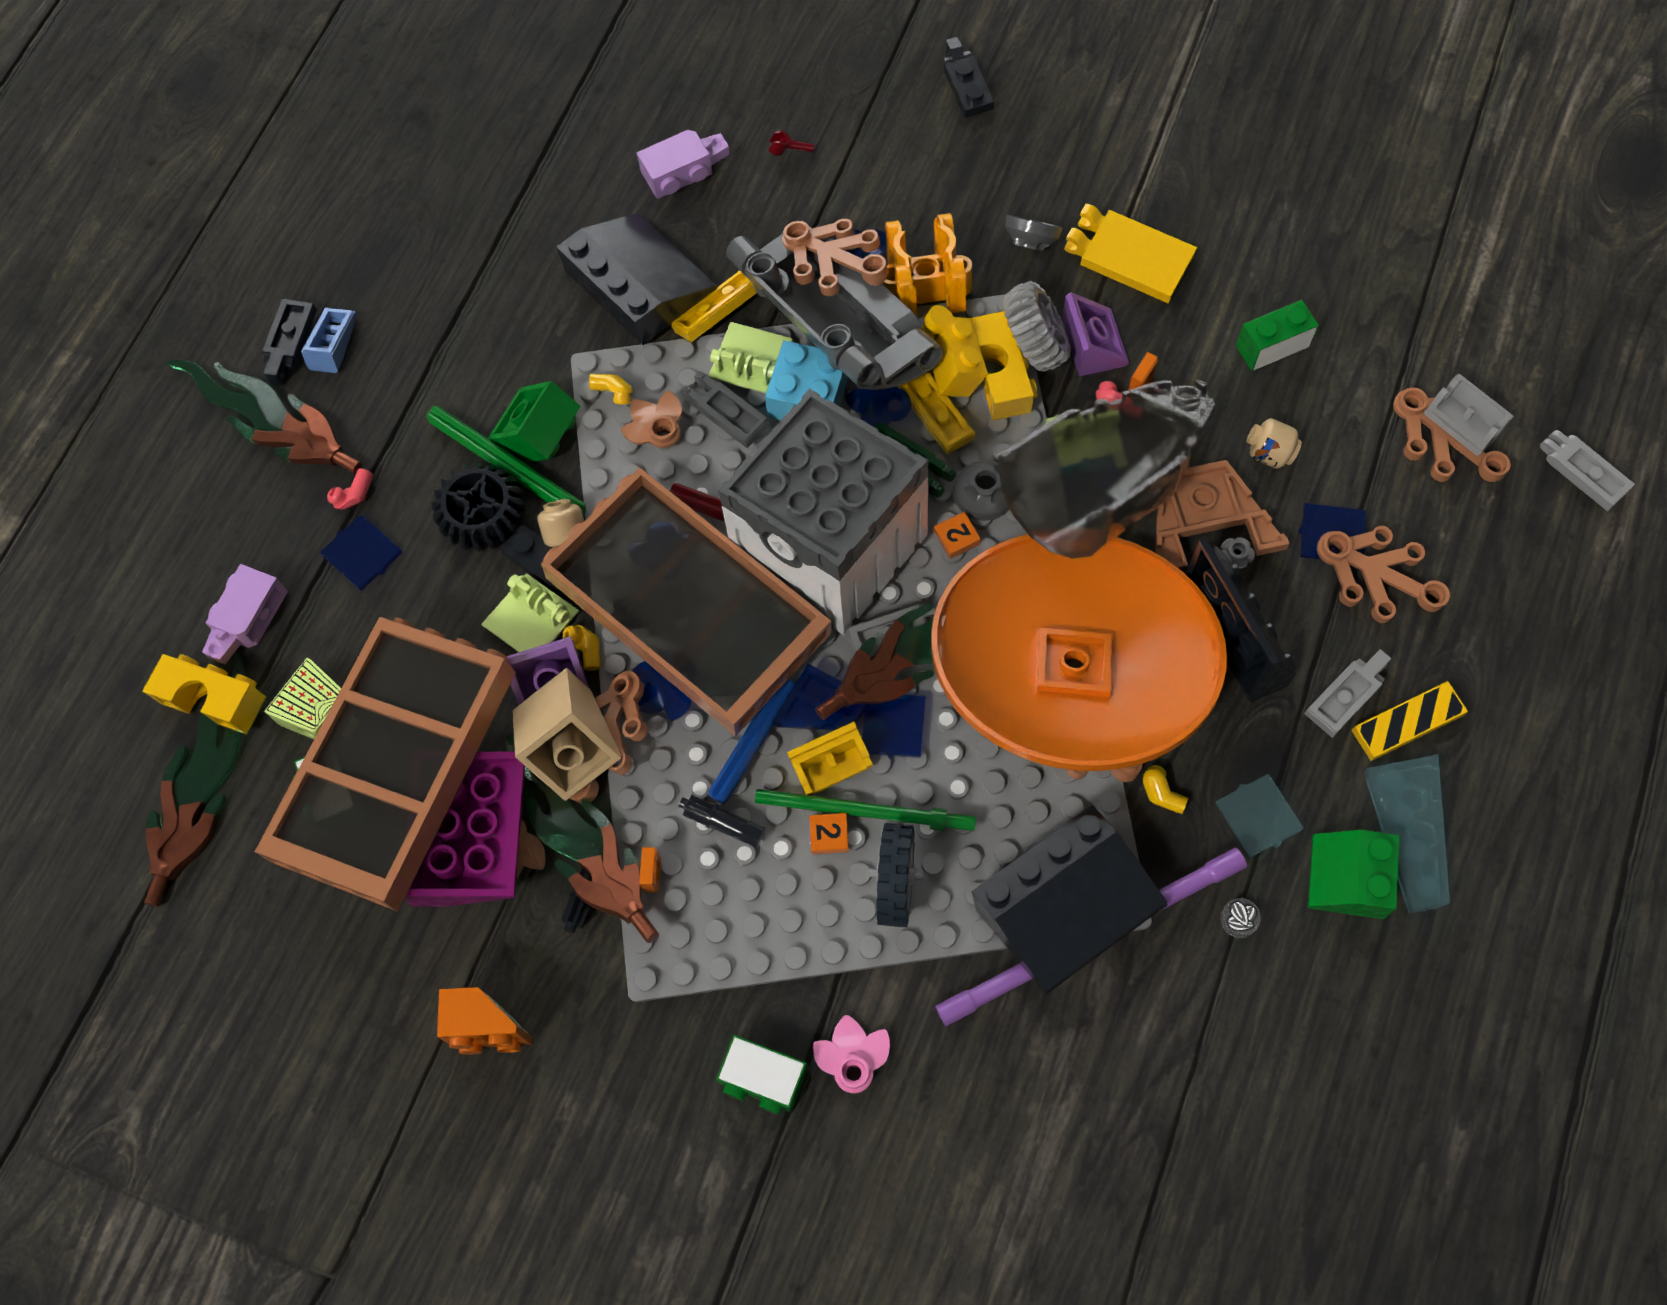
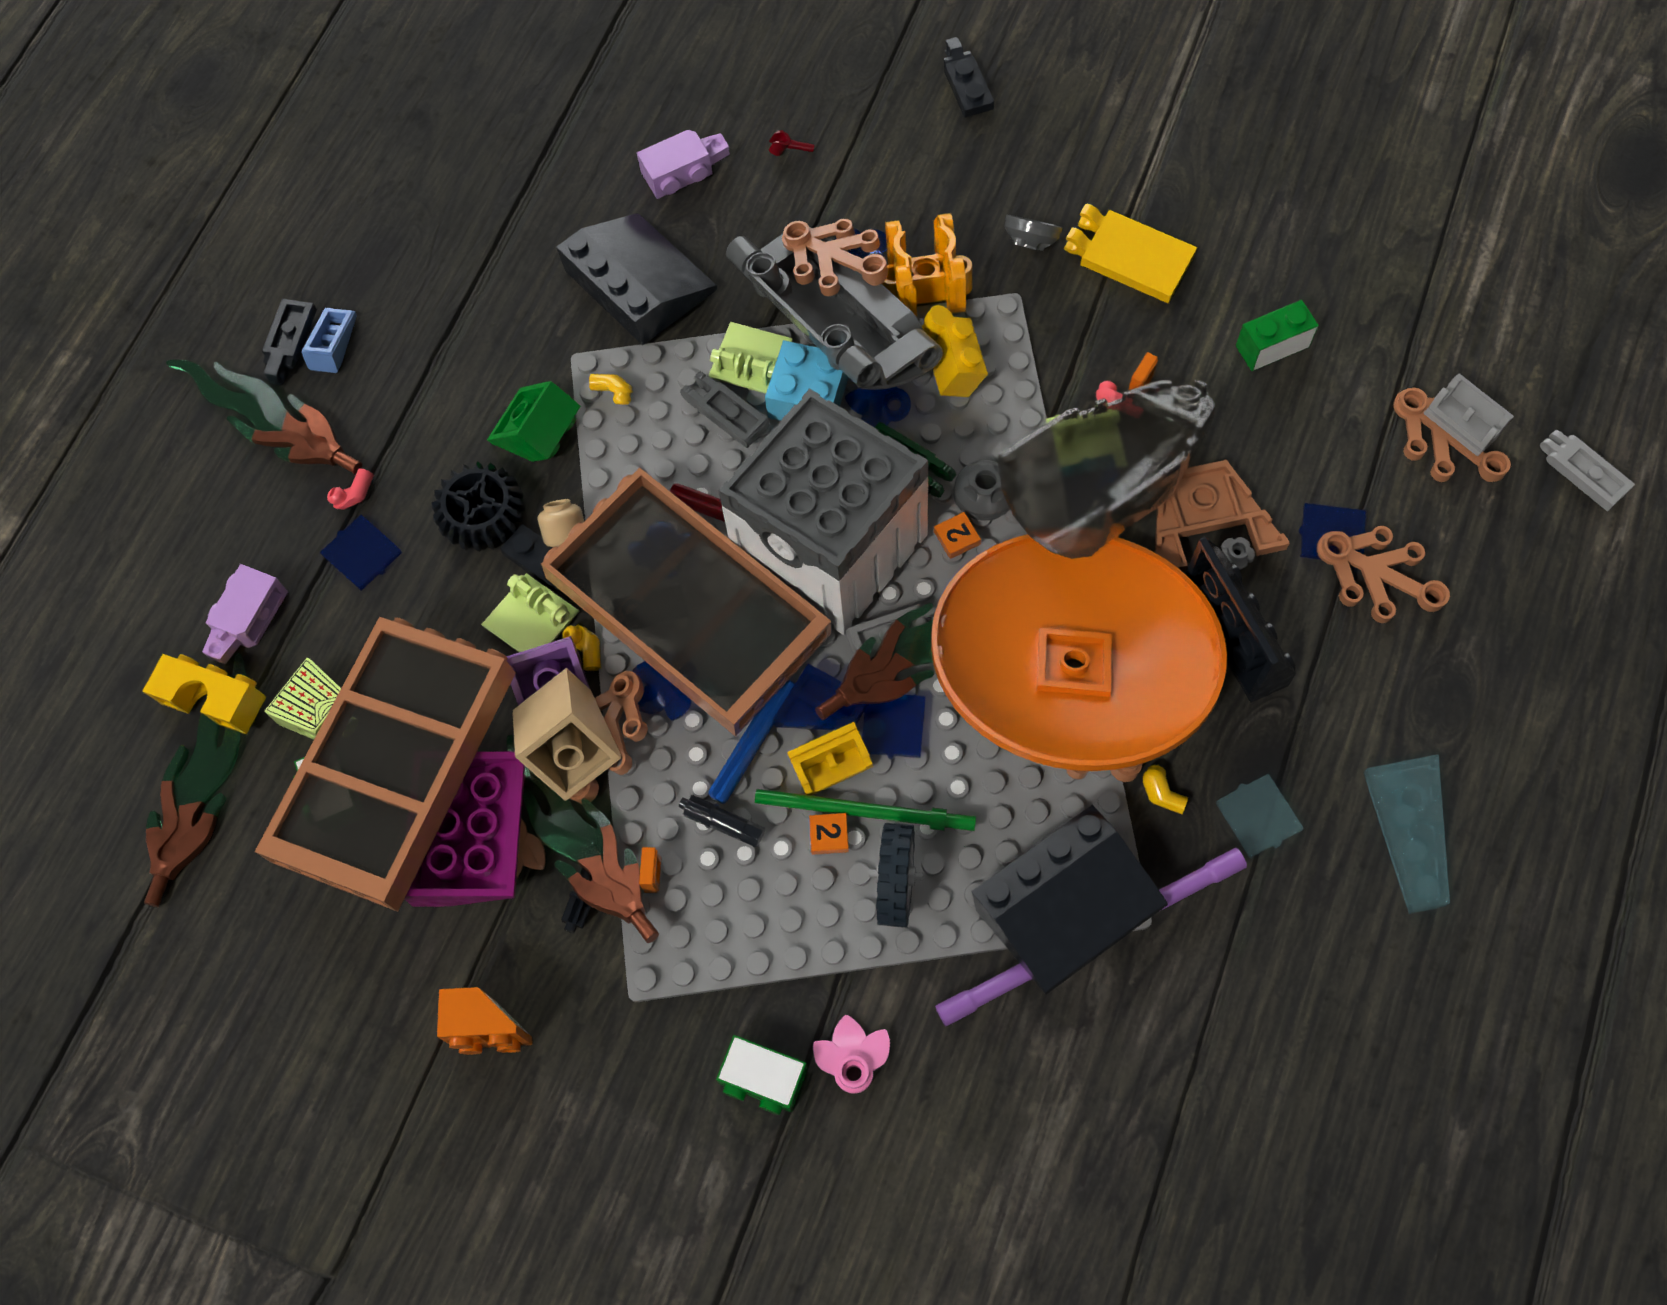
(499, 457): green axle -> none
(653, 419): nougat plate -> none
(714, 307): yellow tile -> none
(938, 413): yellow tile -> none
(1009, 390): yellow arch -> none
(1036, 326): light grey gear -> none
(1092, 336): medium lavender slope -> none
(1240, 918): tile -> none
(1274, 443): tan head -> none
(1348, 693): light grey hinge -> none
(1354, 873): green slope -> none
(1409, 721): yellow tile -> none

